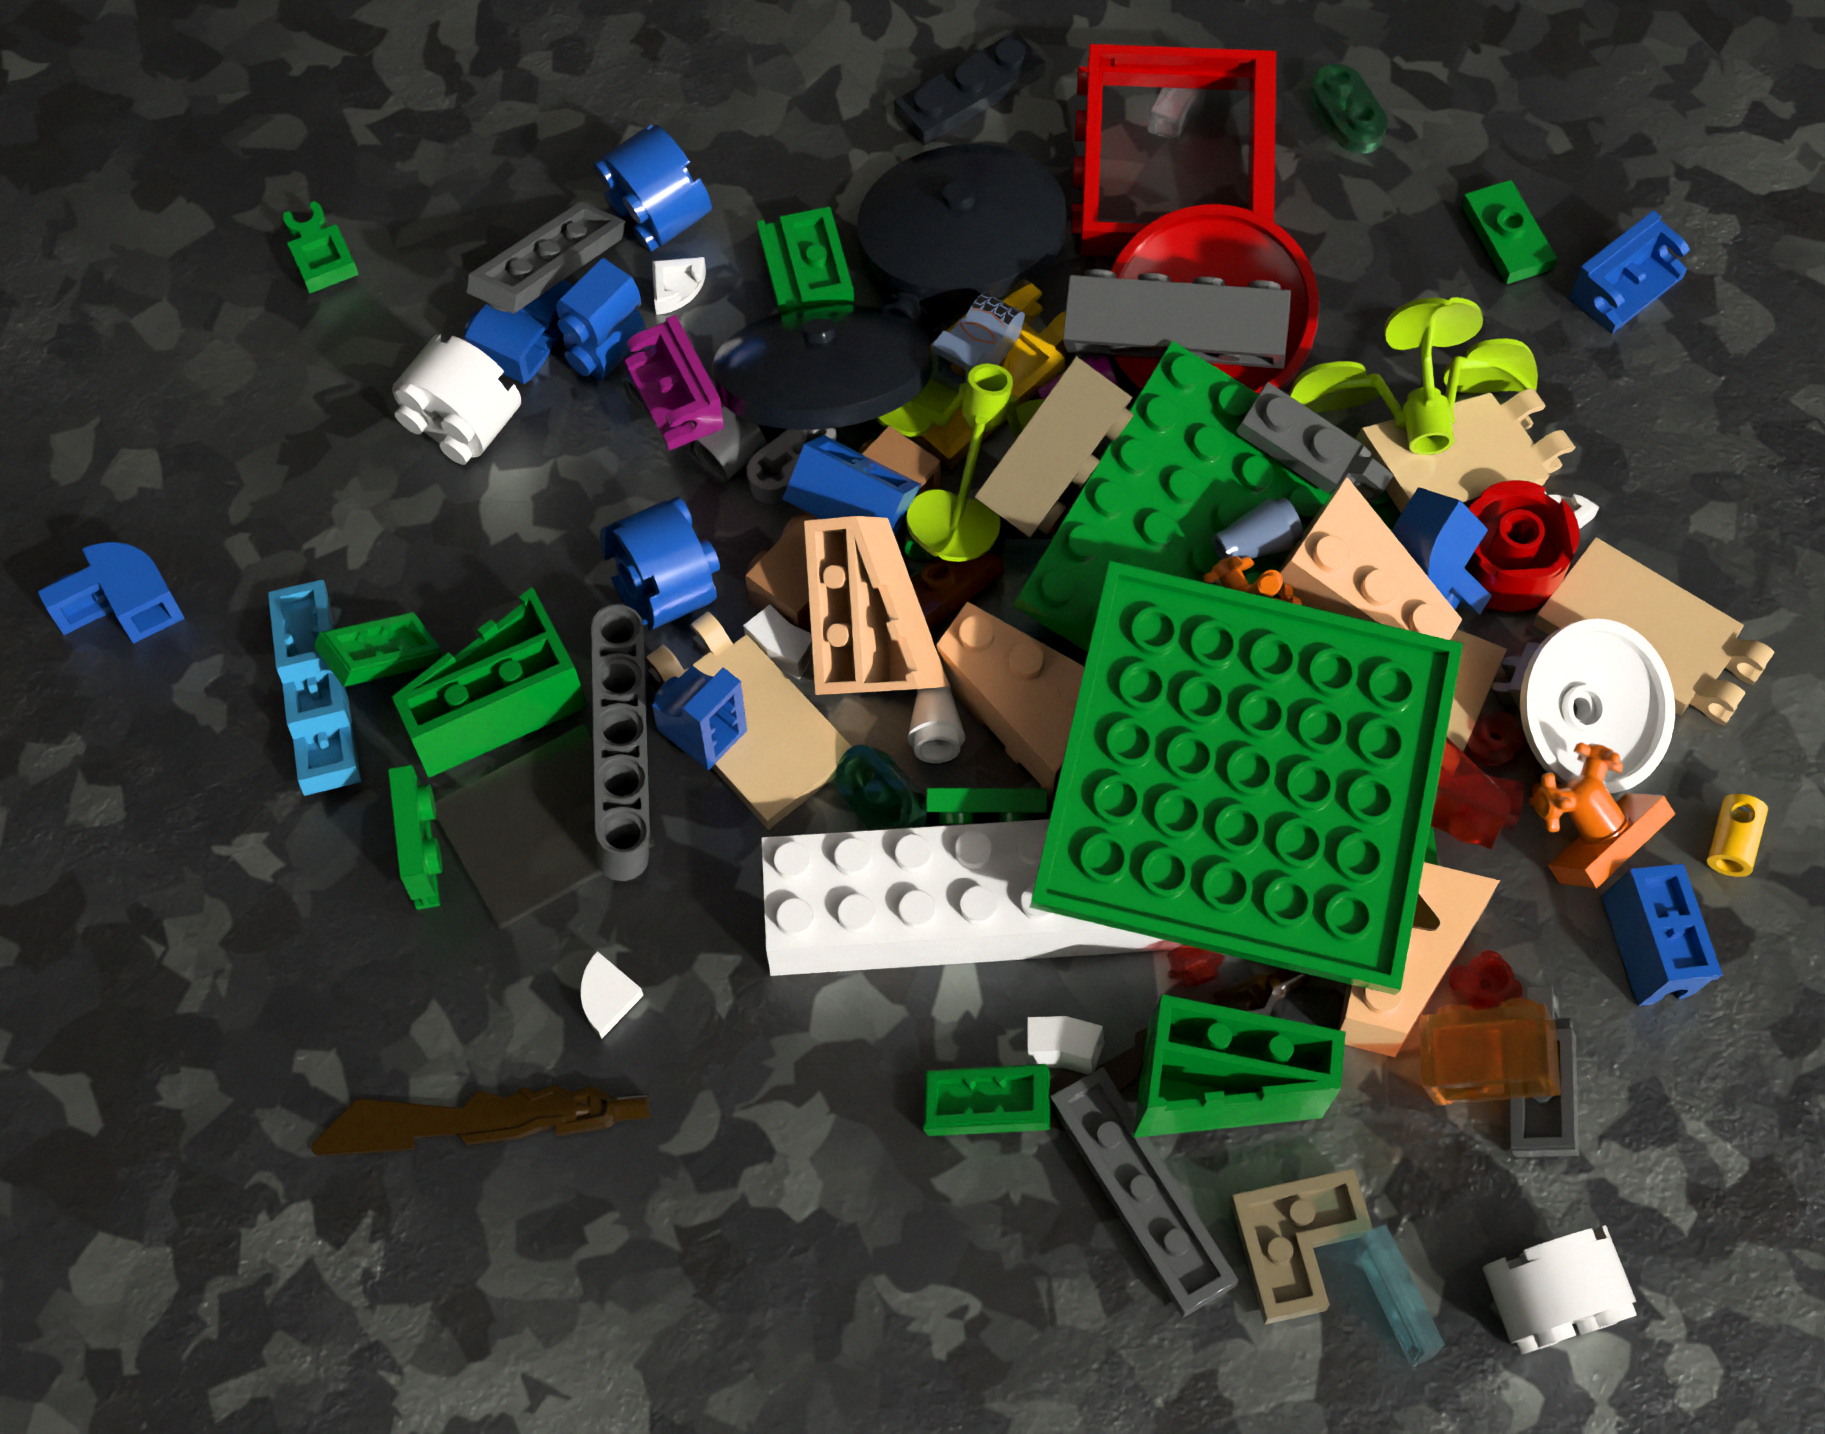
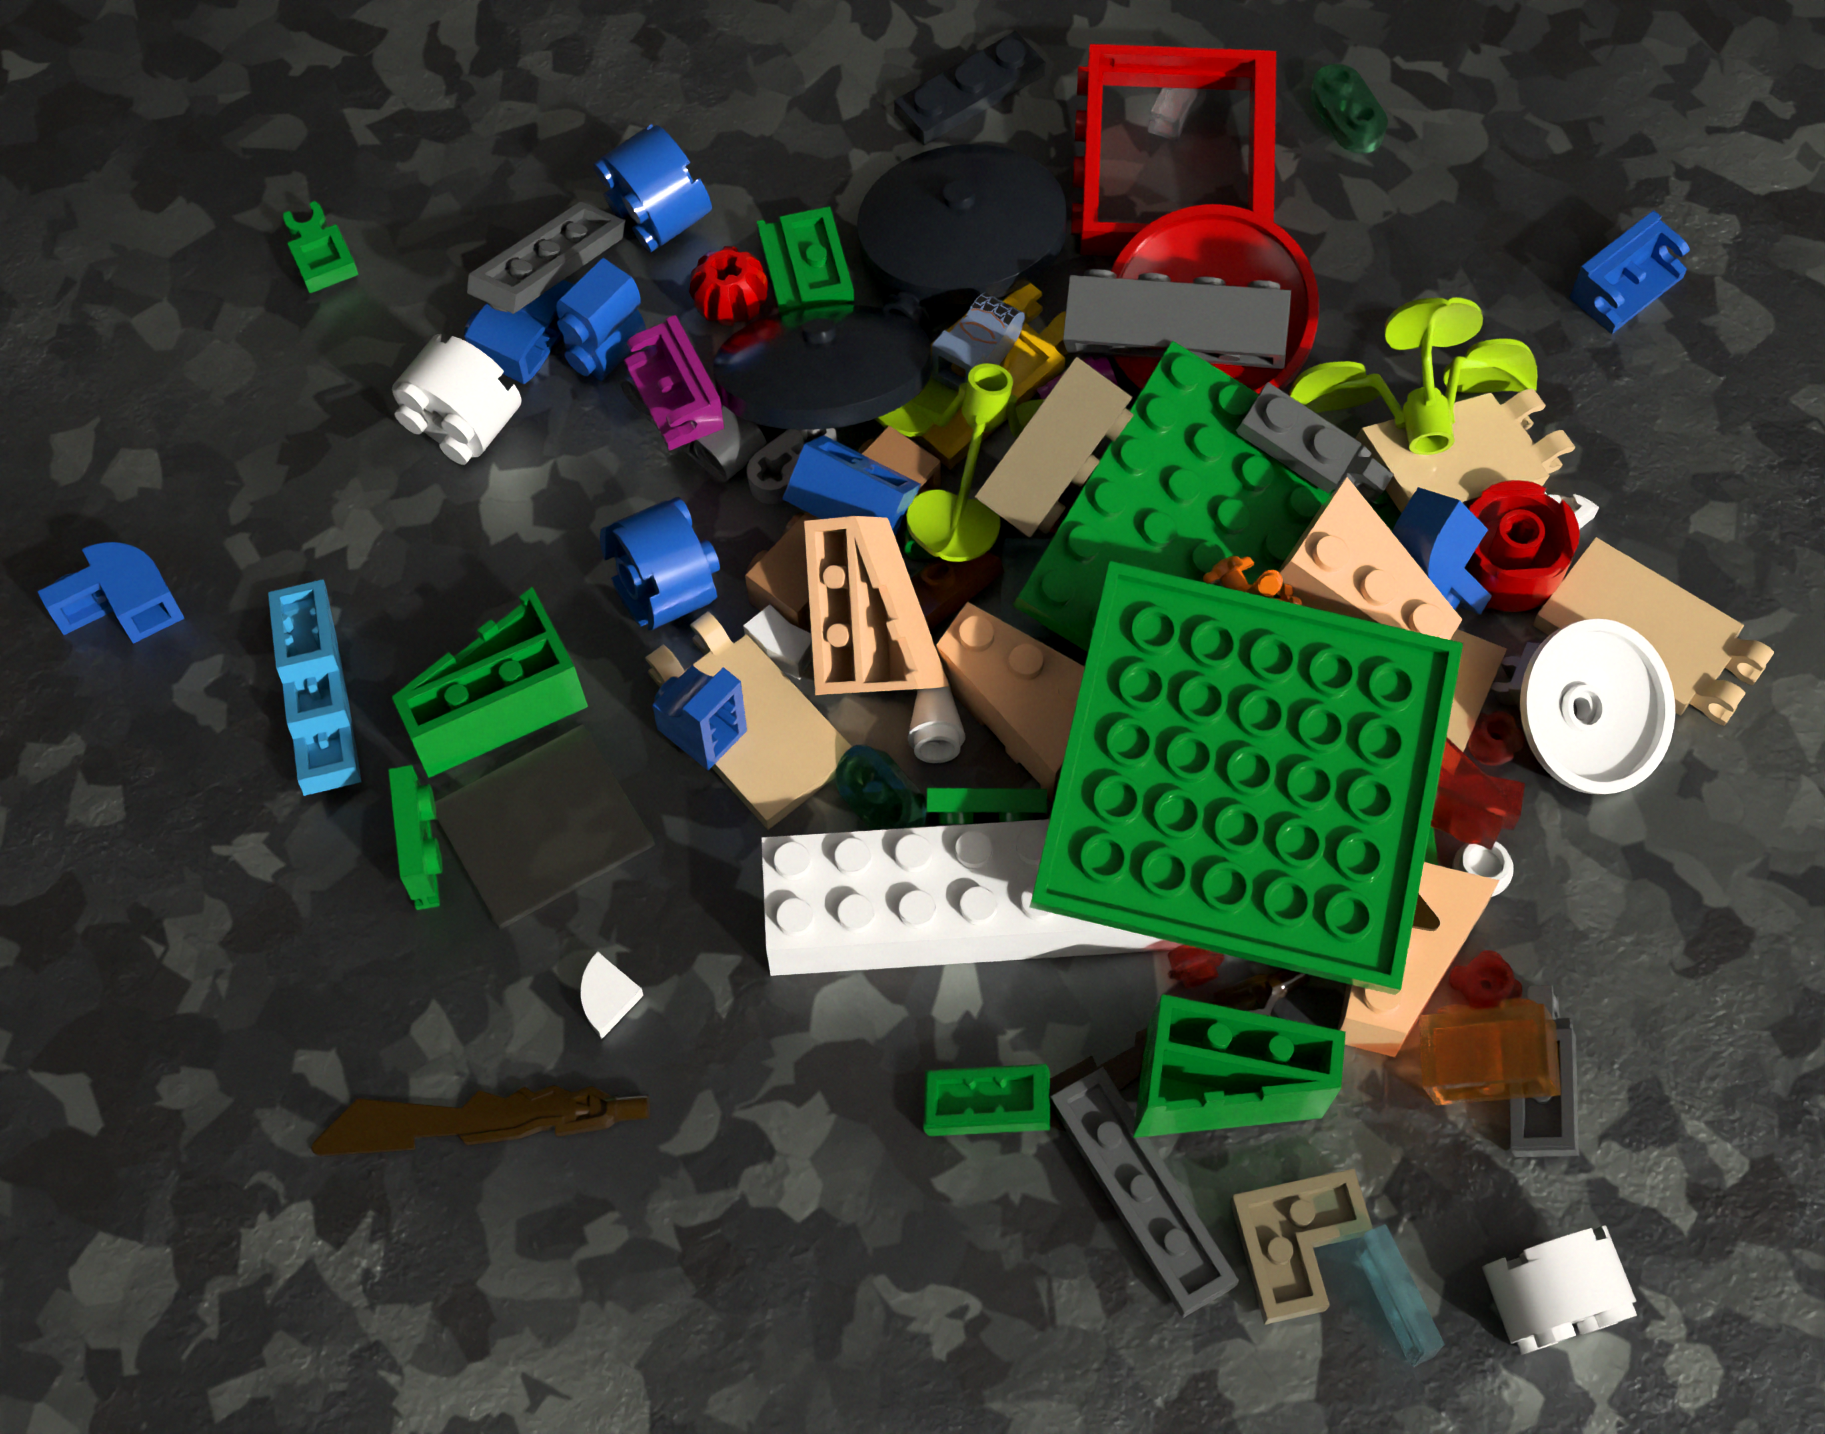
(377, 649): green plate -> none
(624, 763): dark grey beam -> none
(677, 282): white tile -> none
(728, 286): none -> red piece
(1065, 1043): white piece -> none
(1261, 531): sand blue cone -> none
(1485, 862): none -> white plate
(1509, 232): green plate -> none
(1607, 827): orange piece -> none
(1660, 933): blue hinge -> none
(1737, 835): yellow piece -> none

